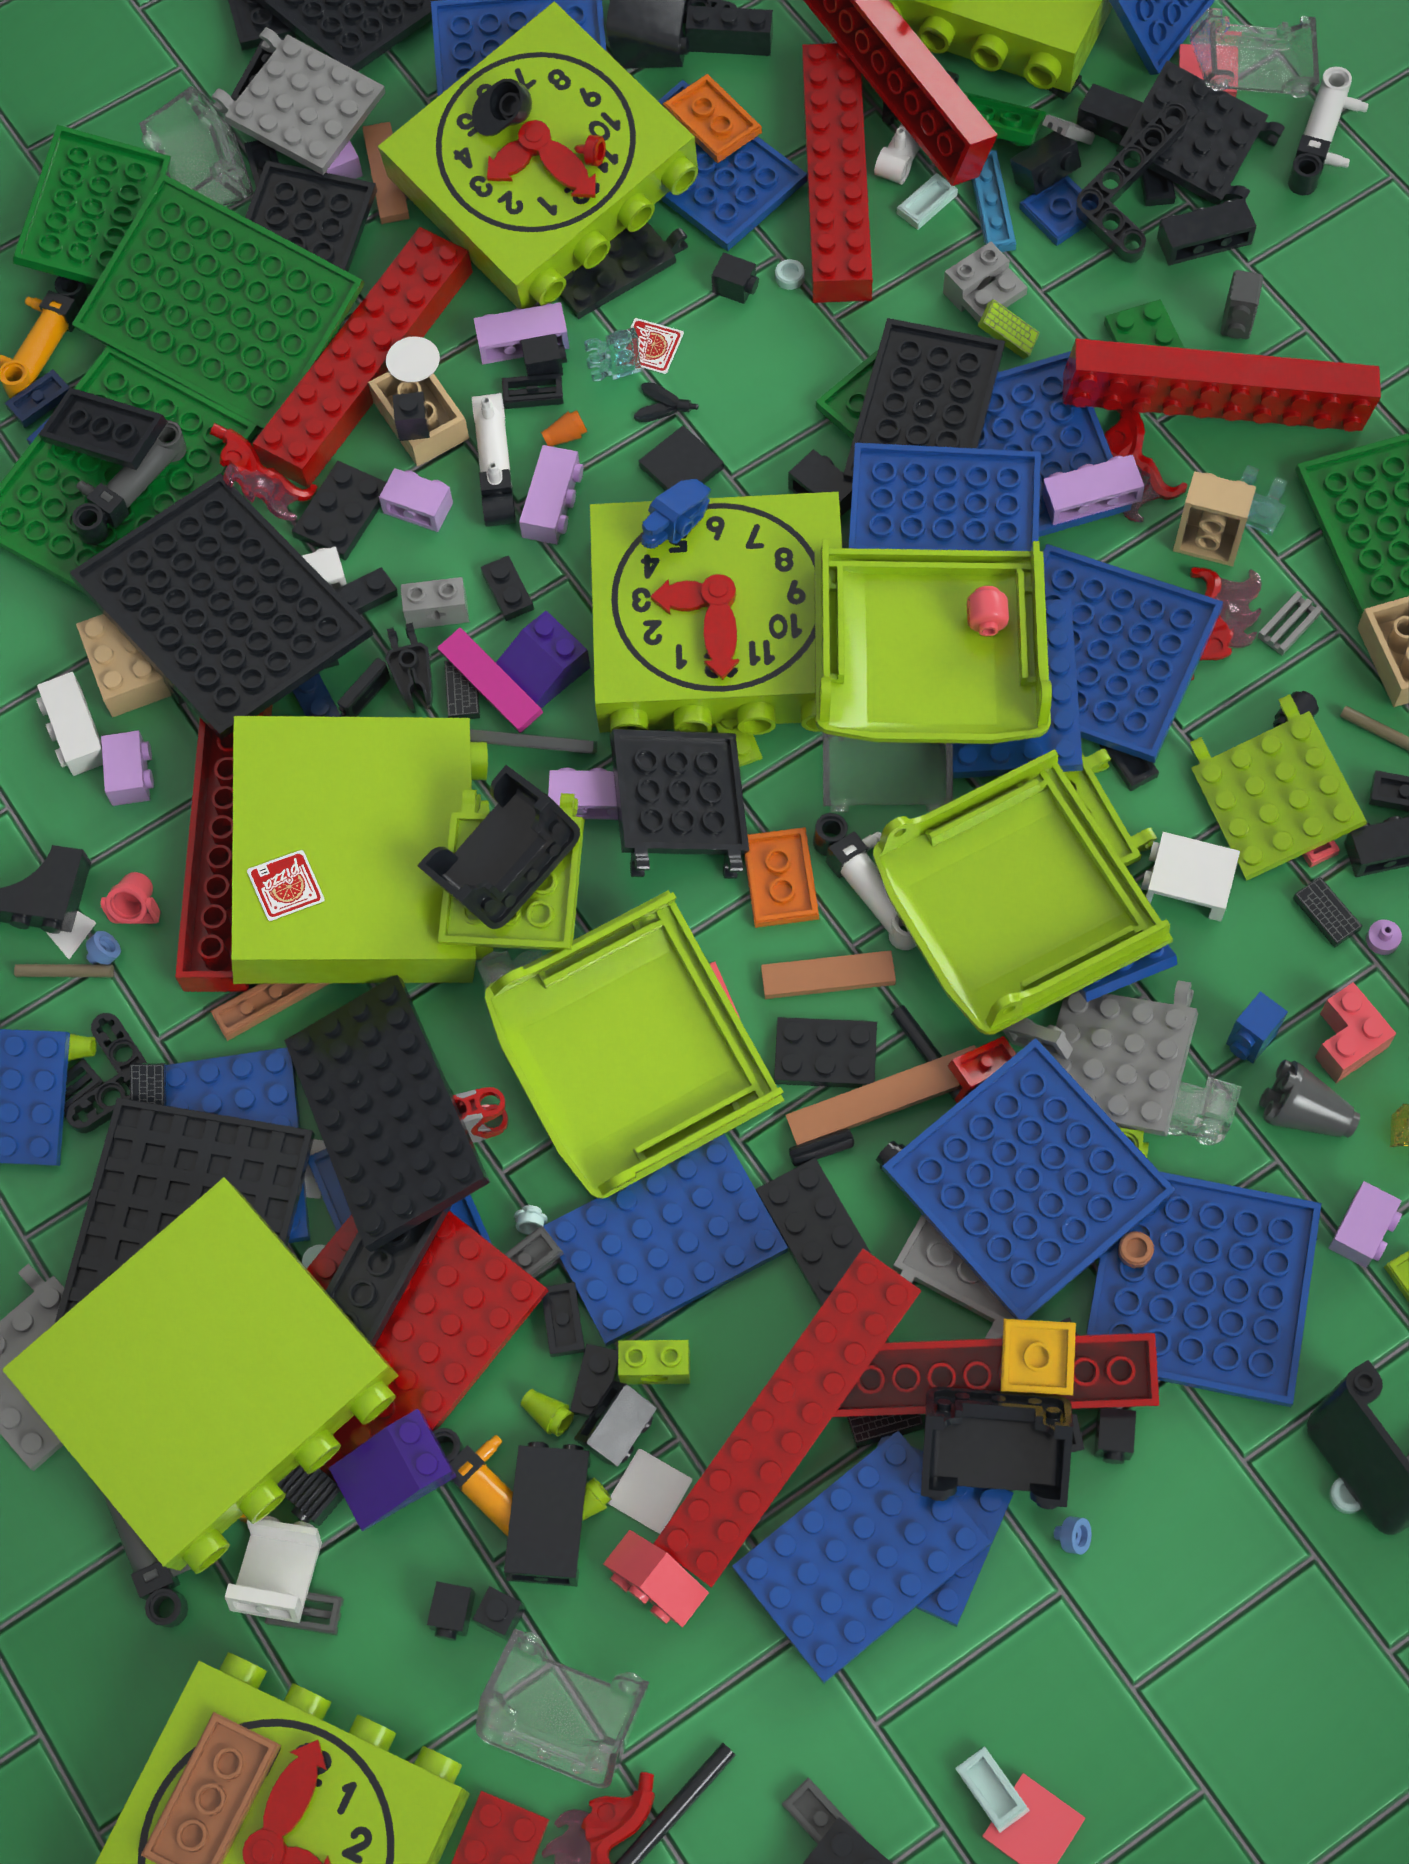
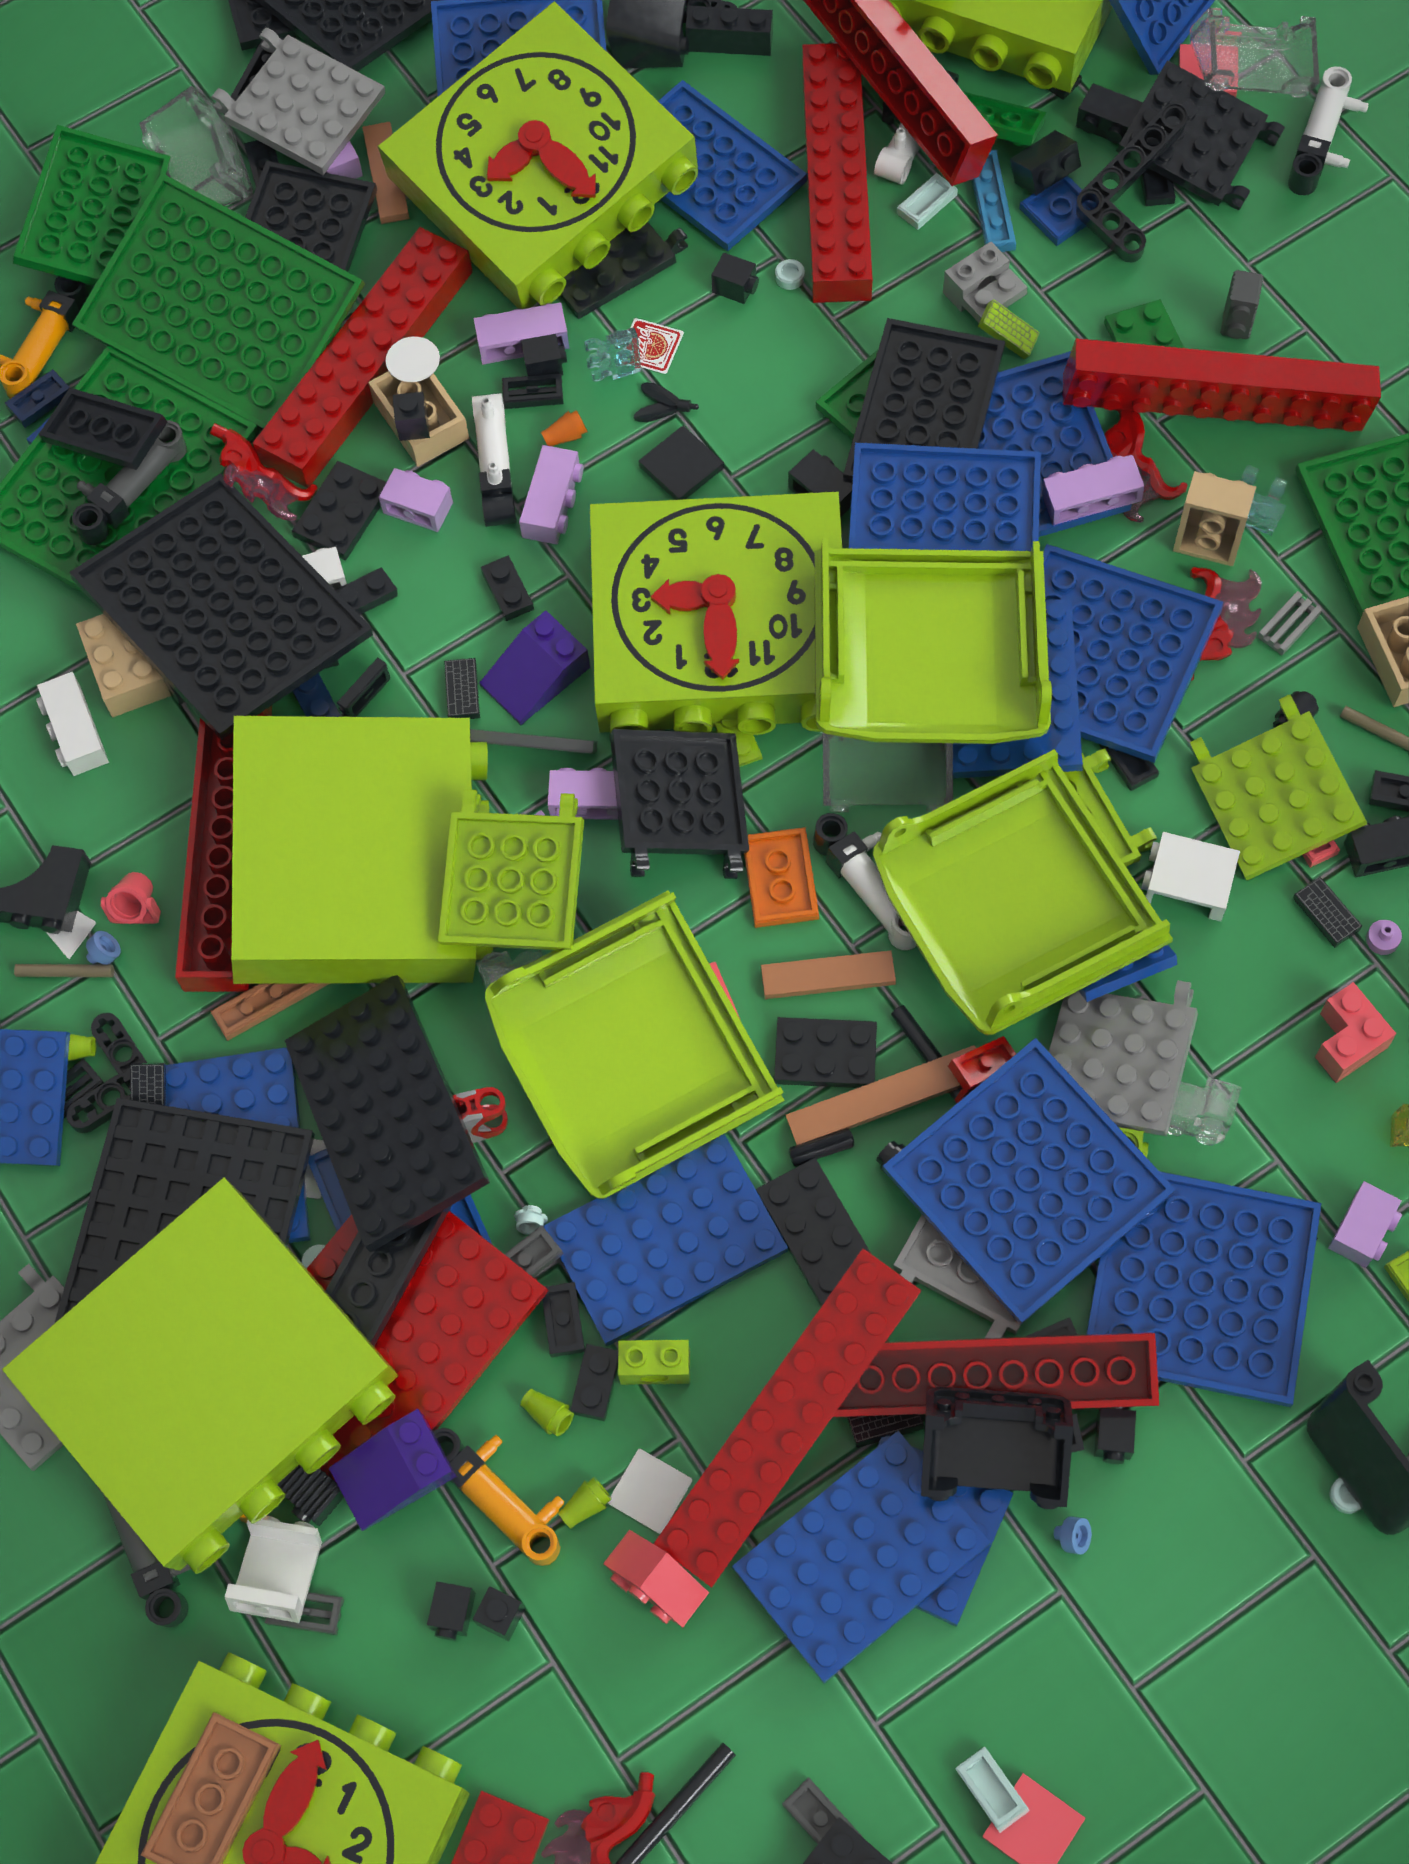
(126, 768): lavender brick -> none
(285, 885): sticker -> none
(408, 663): black hinge -> none
(435, 603): light grey brick -> none
(490, 680): dark pink tile -> none
(500, 106): black cap -> none
(506, 852): black windscreen -> none
(547, 1514): black panel -> none
(558, 1712): clear windscreen -> none
(593, 150): red tile -> none
(616, 1424): brick -> none
(675, 513): blue hinge -> none
(713, 118): orange tile -> none
(987, 610): coral head -> none
(1038, 1356): yellow tile -> none
(1050, 1037): light grey plate -> none
(1069, 129): light grey tile -> none
(1135, 1249): nougat tile -> none
(1206, 231): black brick -> none
(1256, 1028): blue brick -> none
(1307, 1103): dark grey cone -> none

